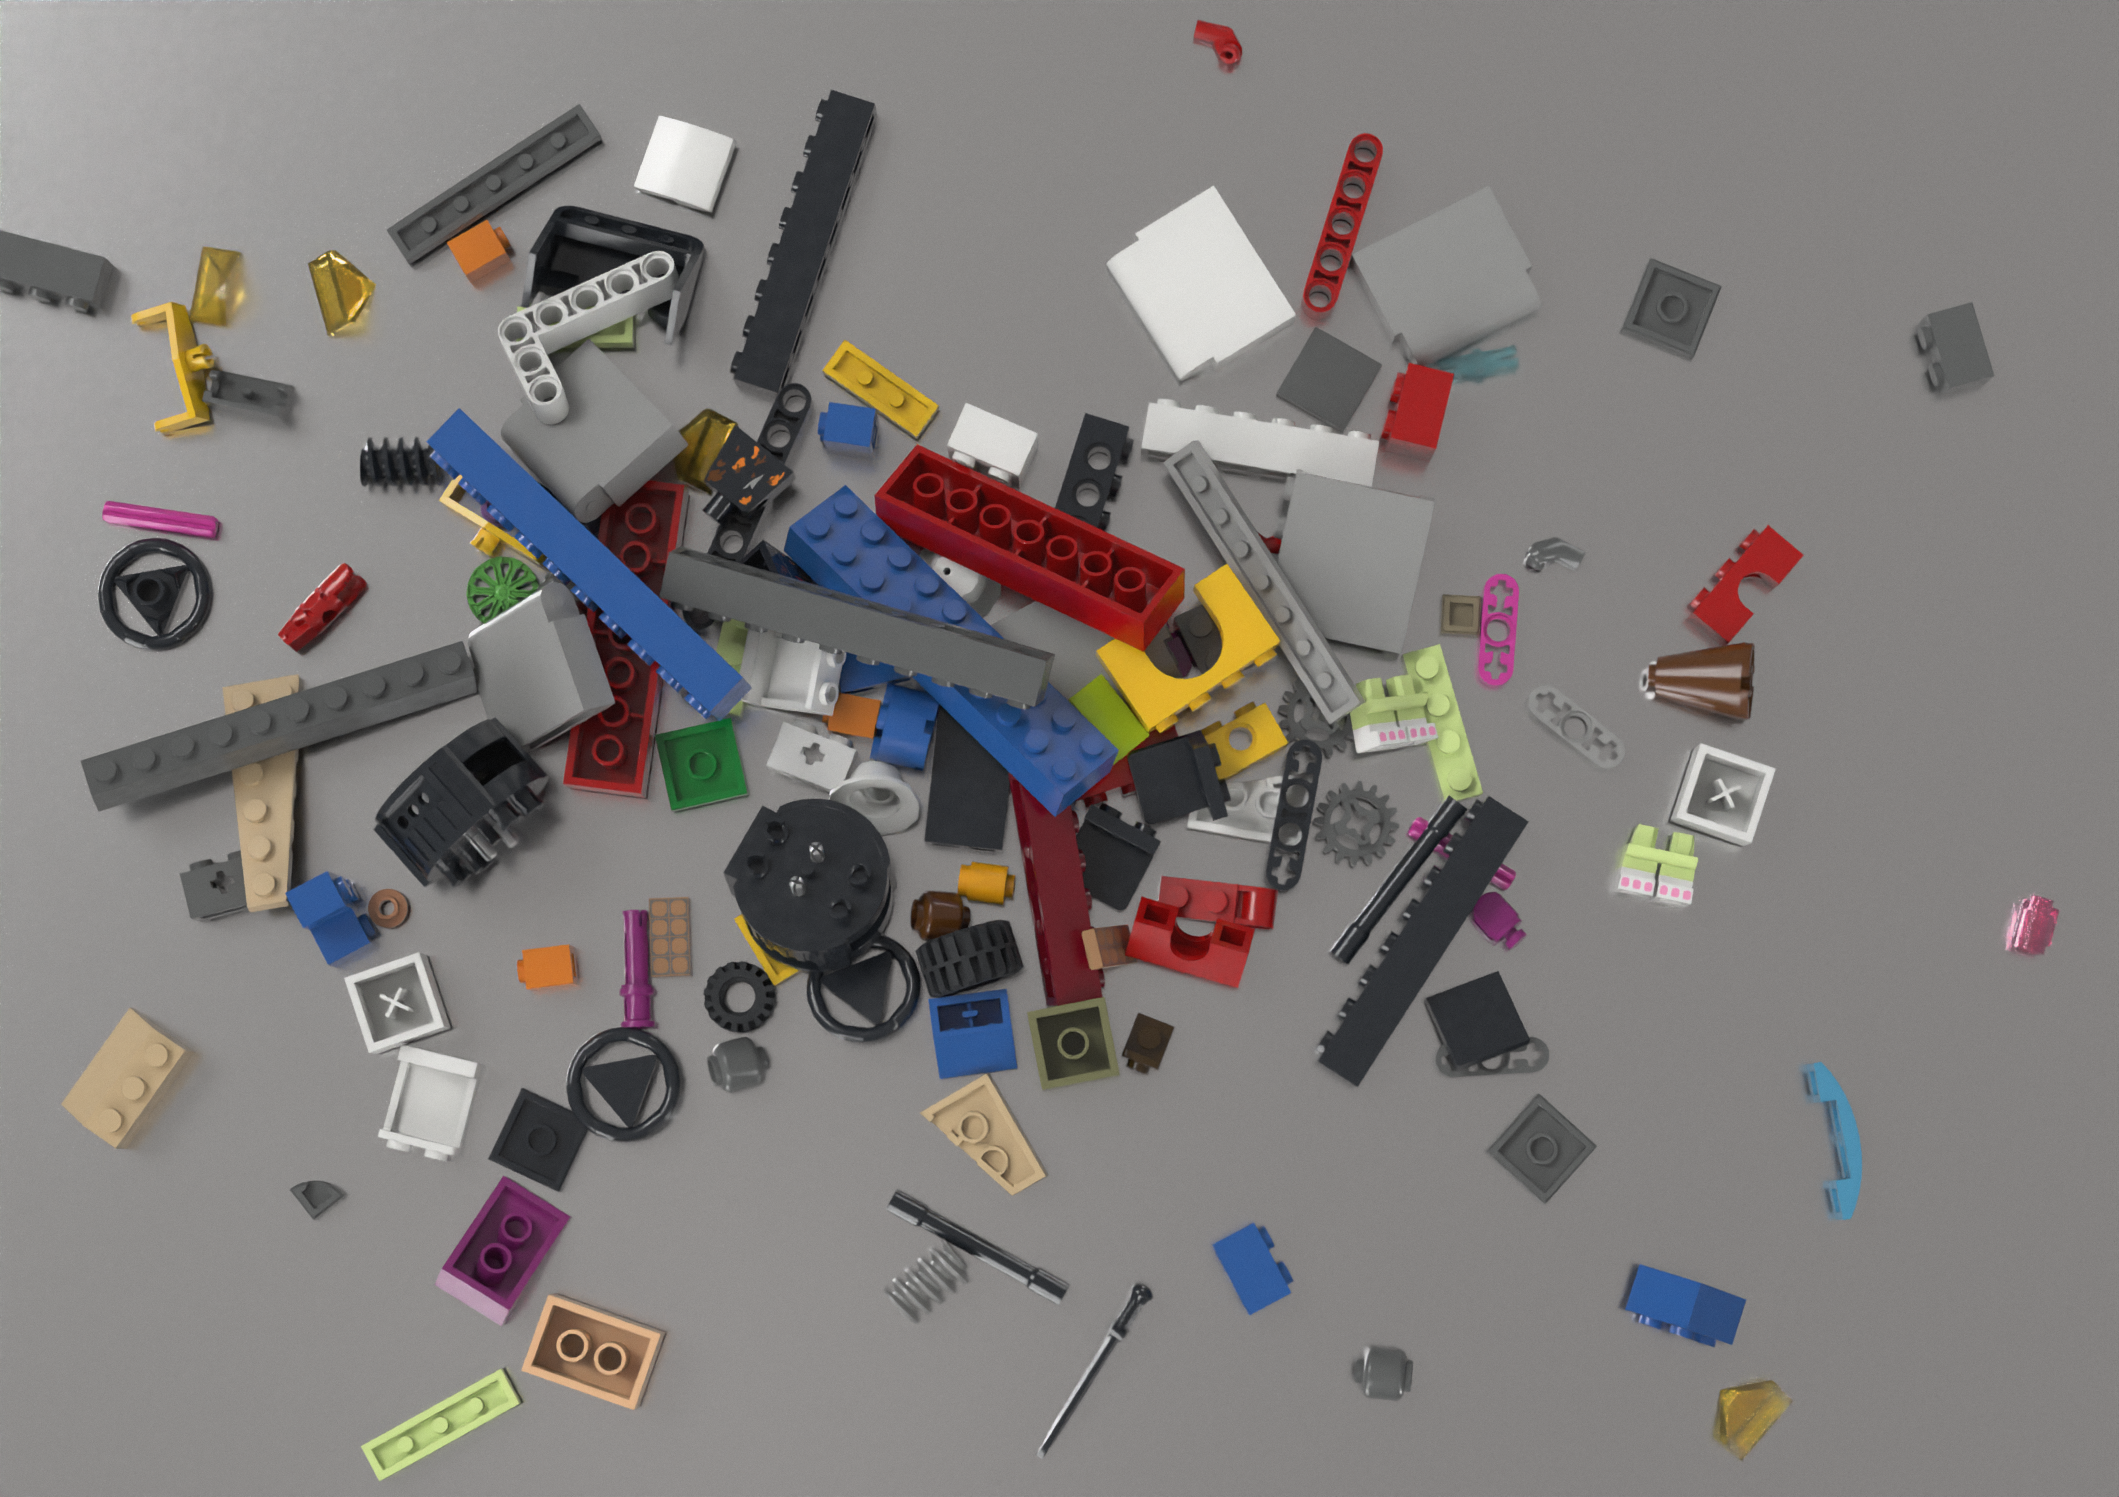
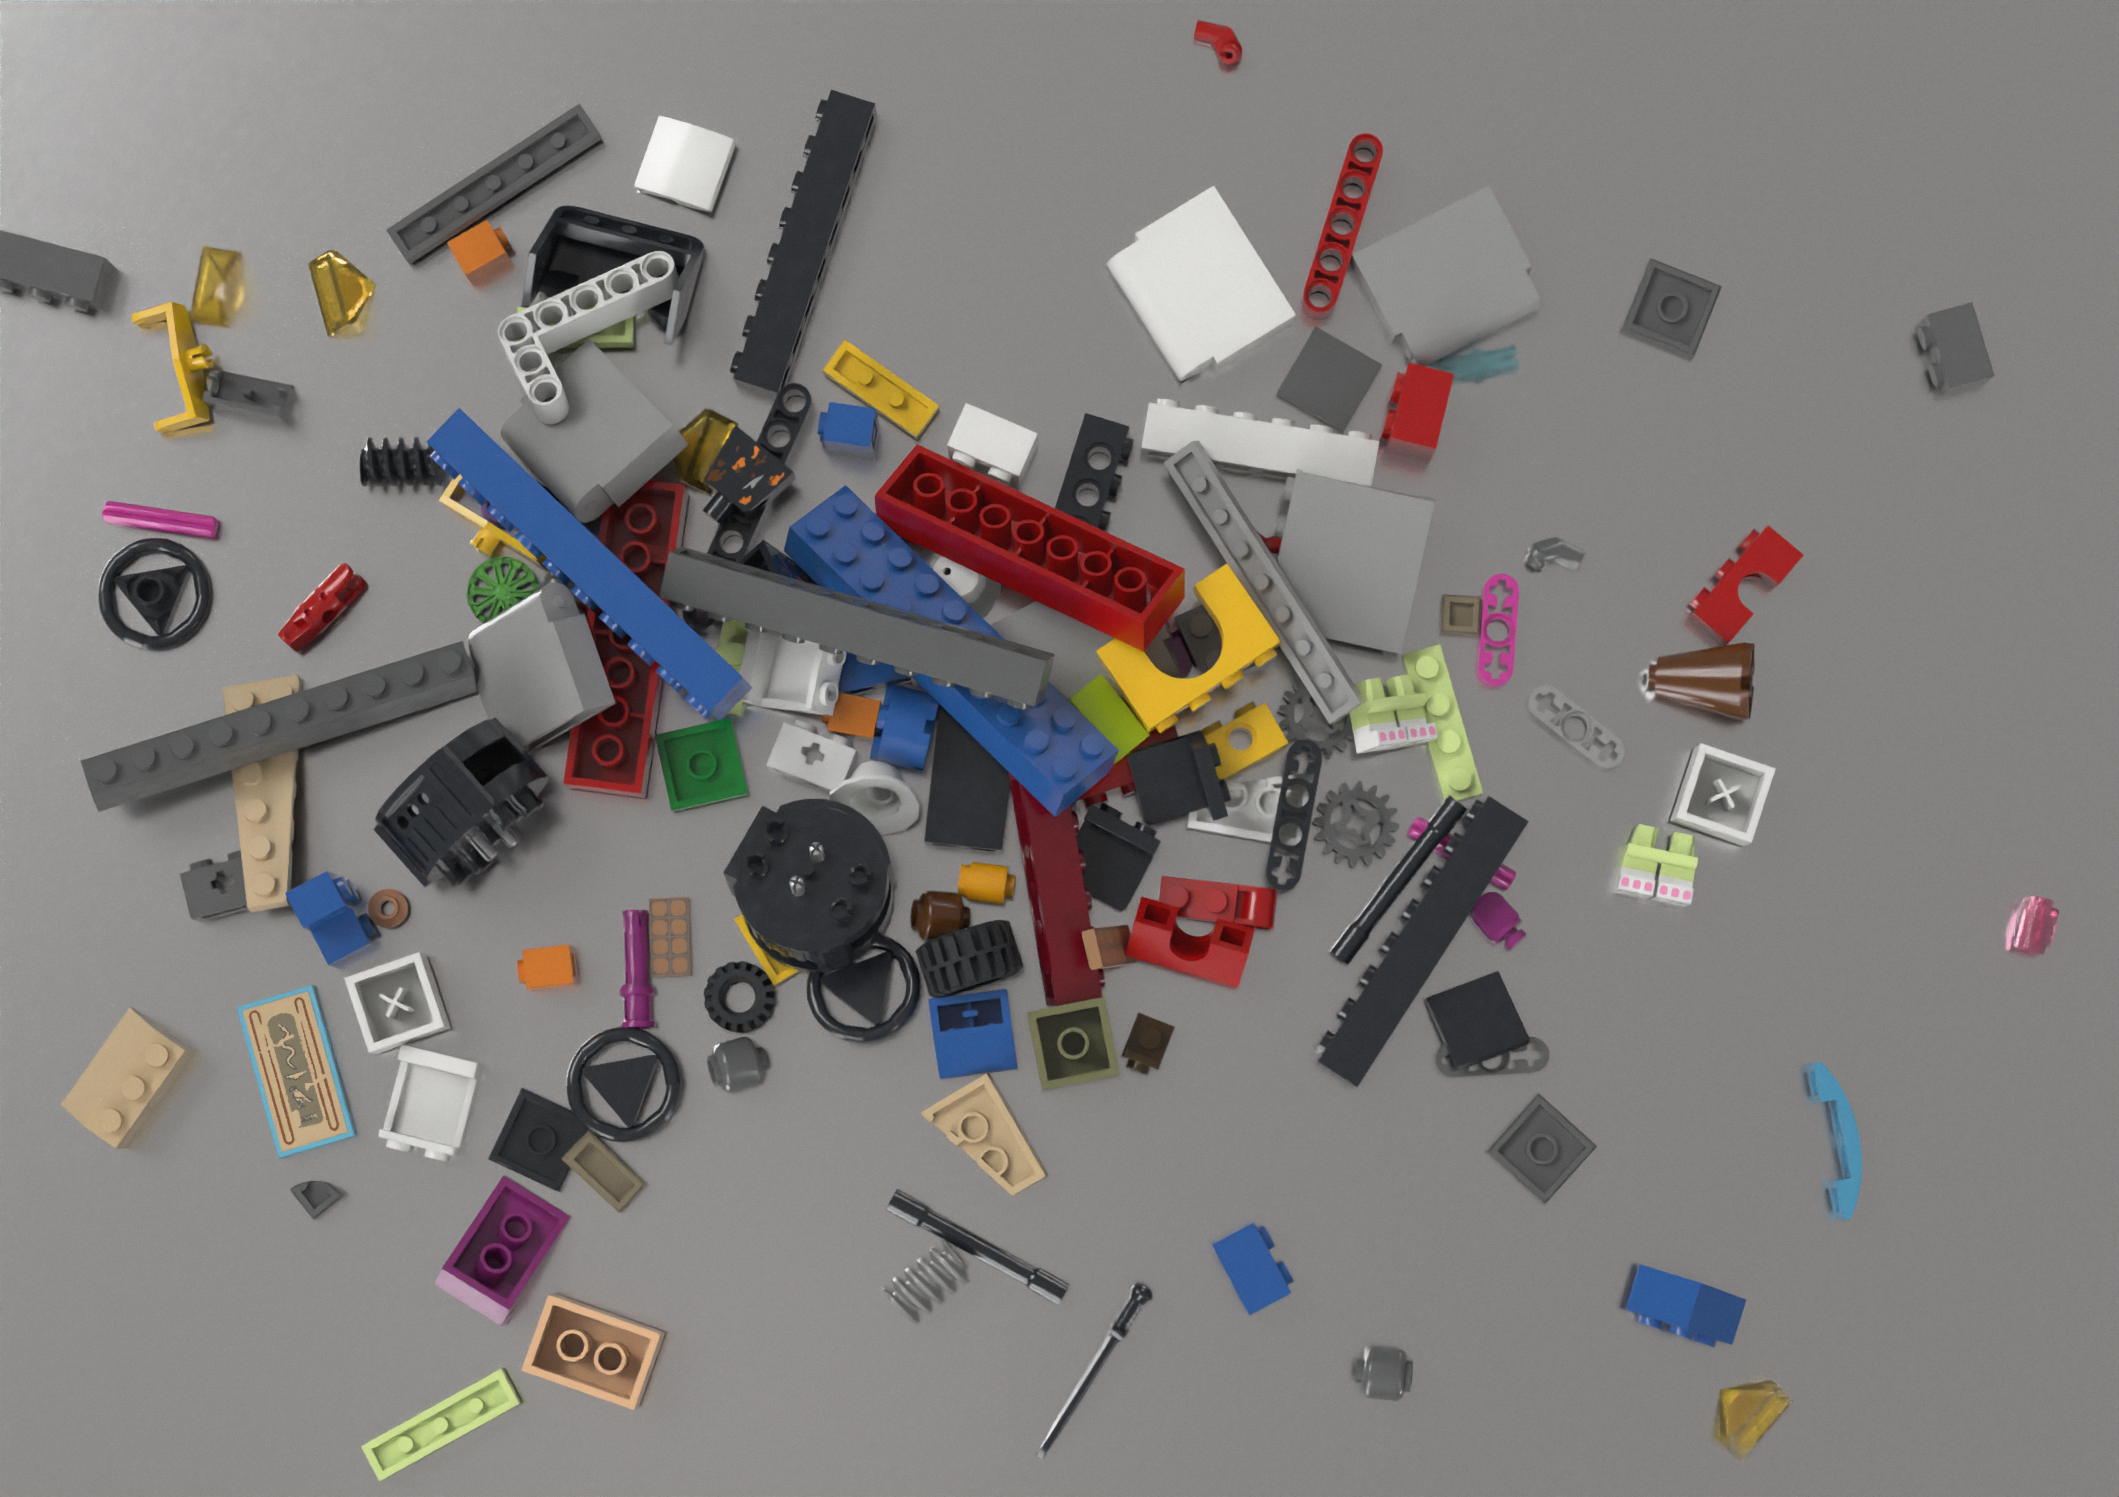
(296, 1071): none -> tile
(603, 1171): none -> dark tan tile

